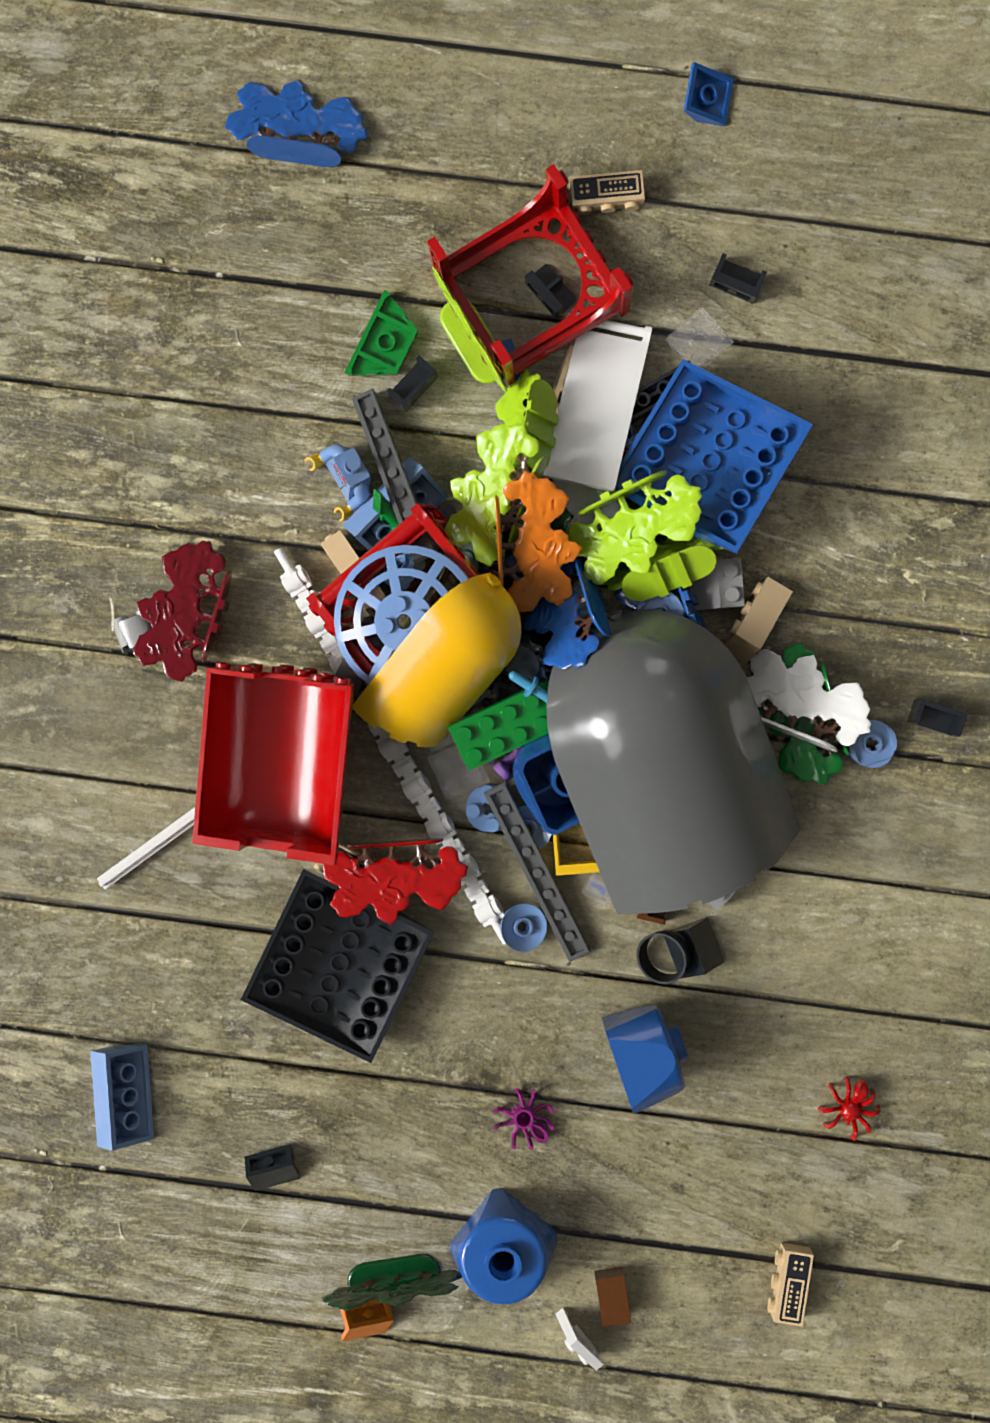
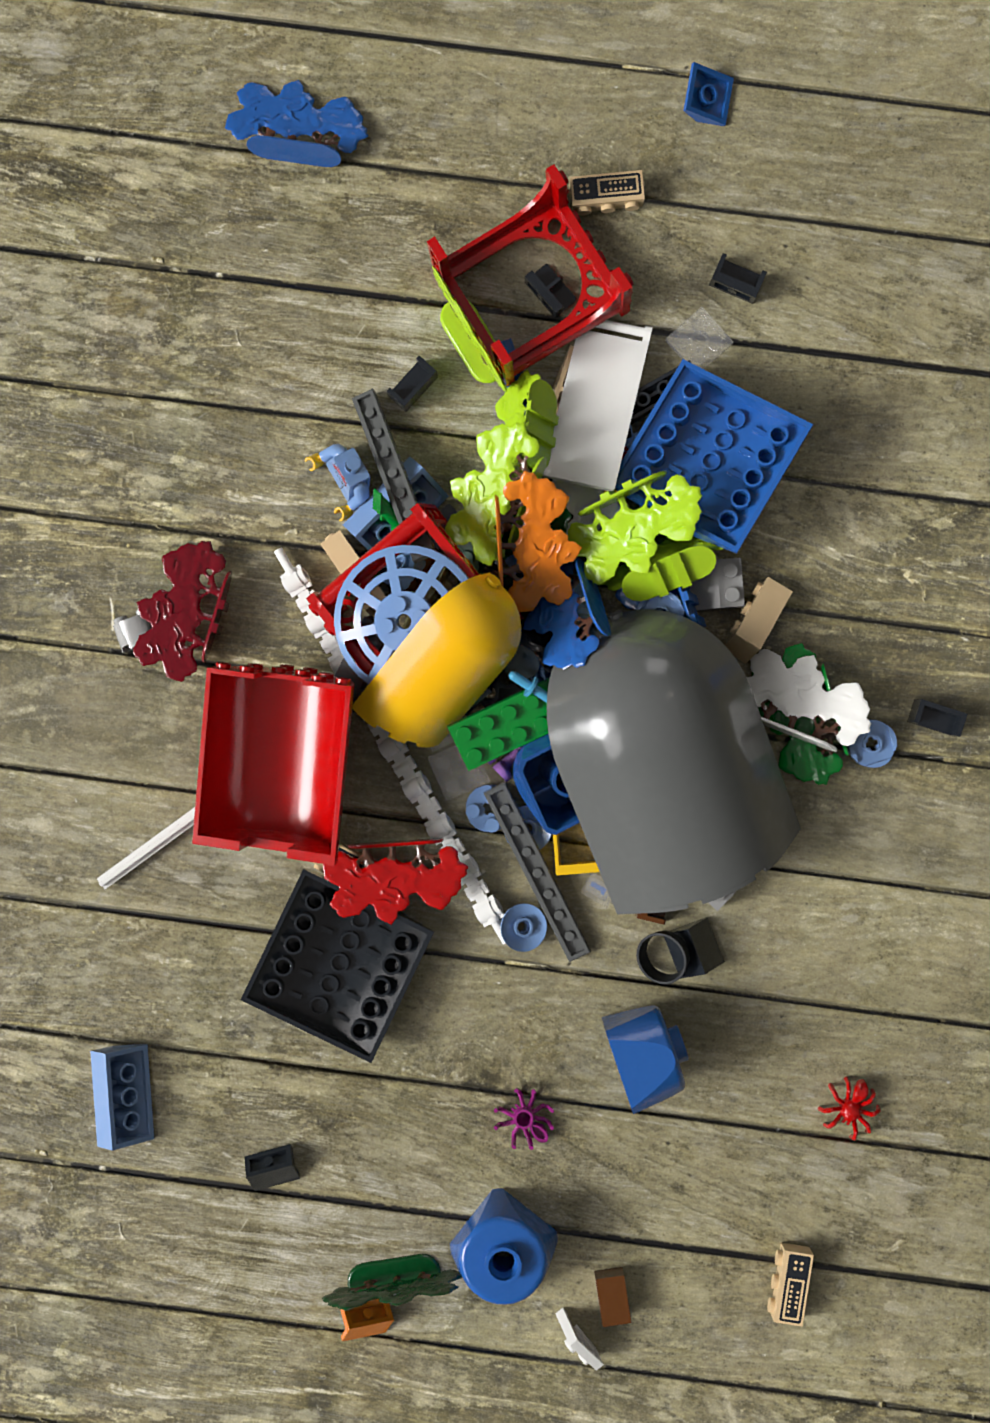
(384, 341): green wing -> none

